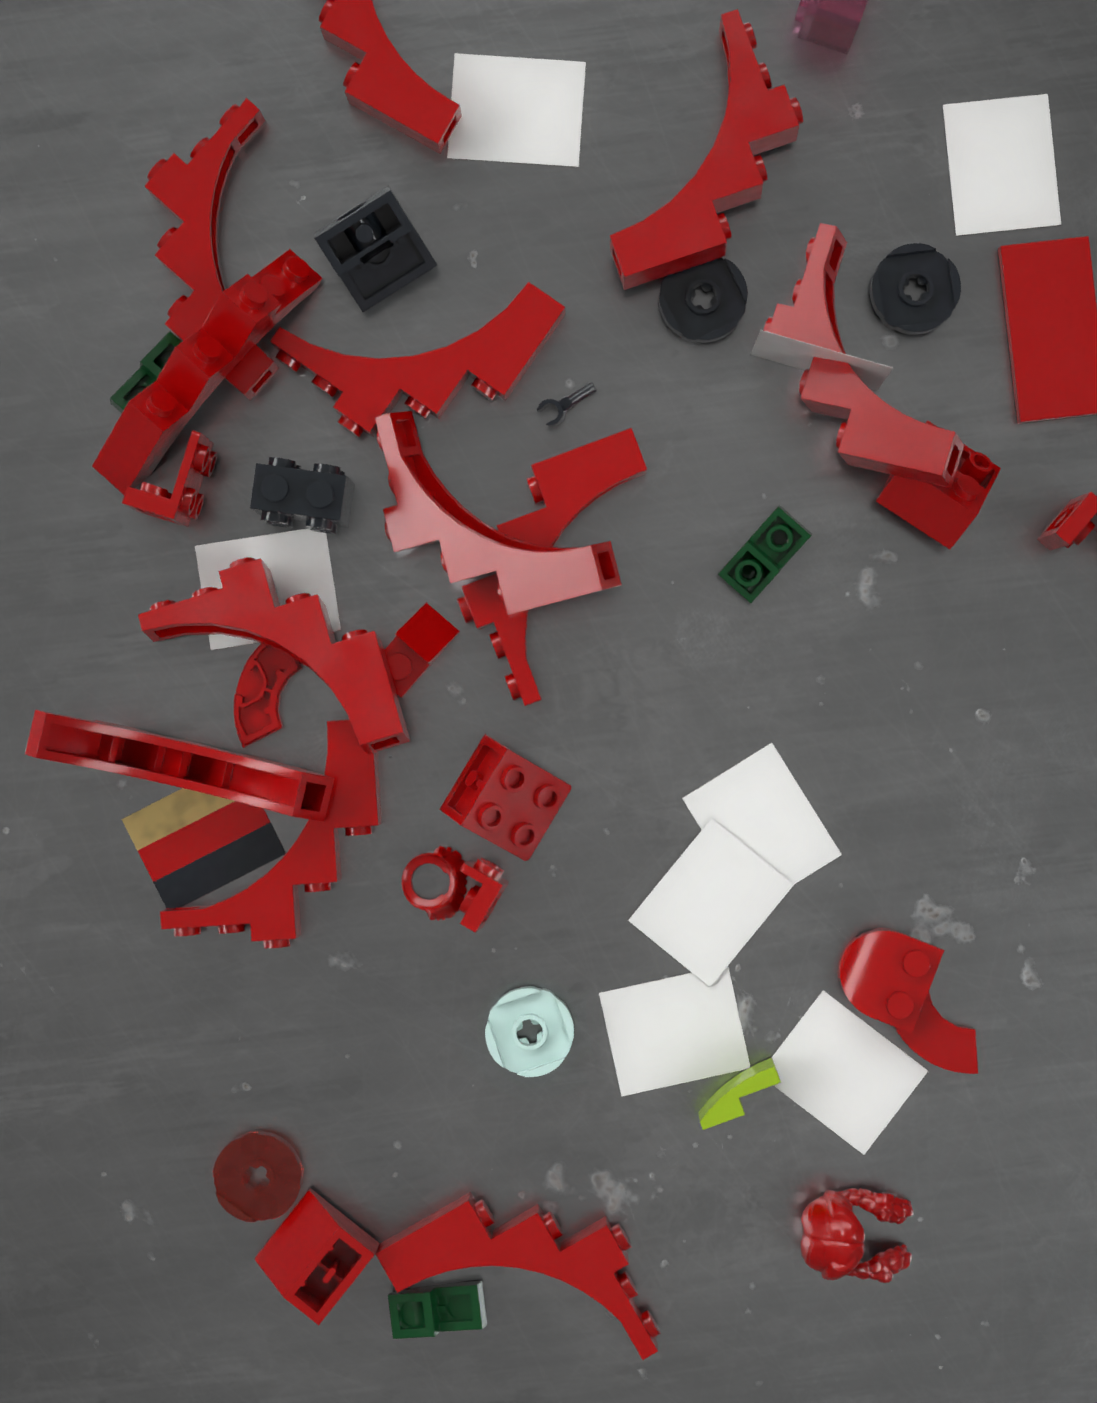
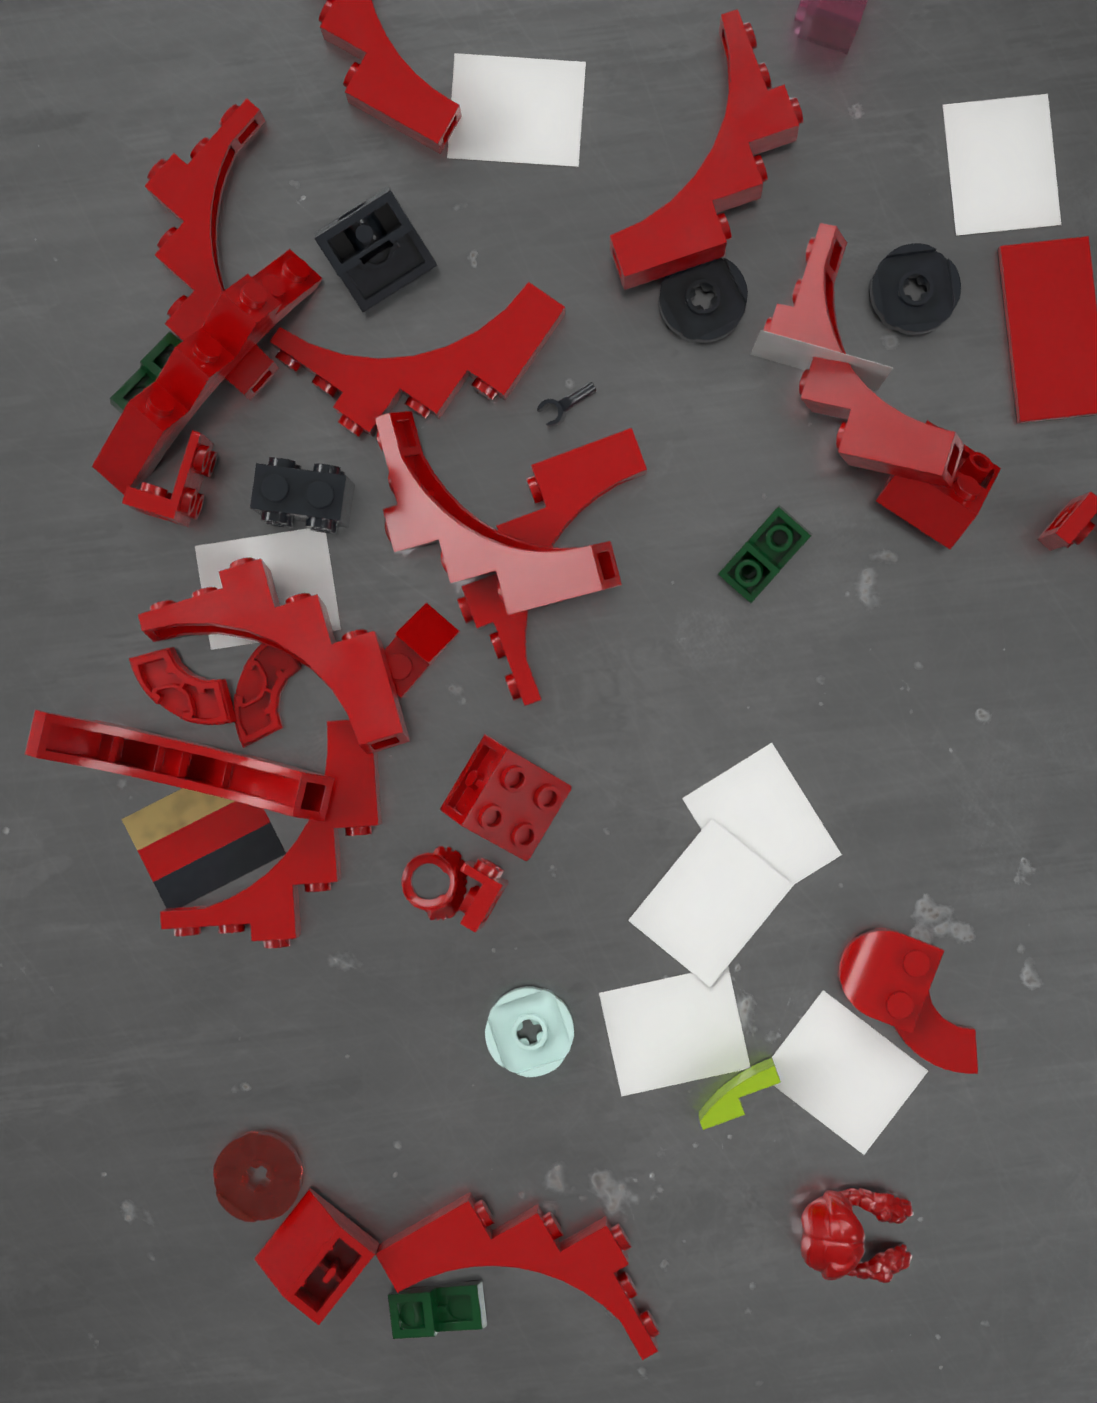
(182, 691): none -> red tile

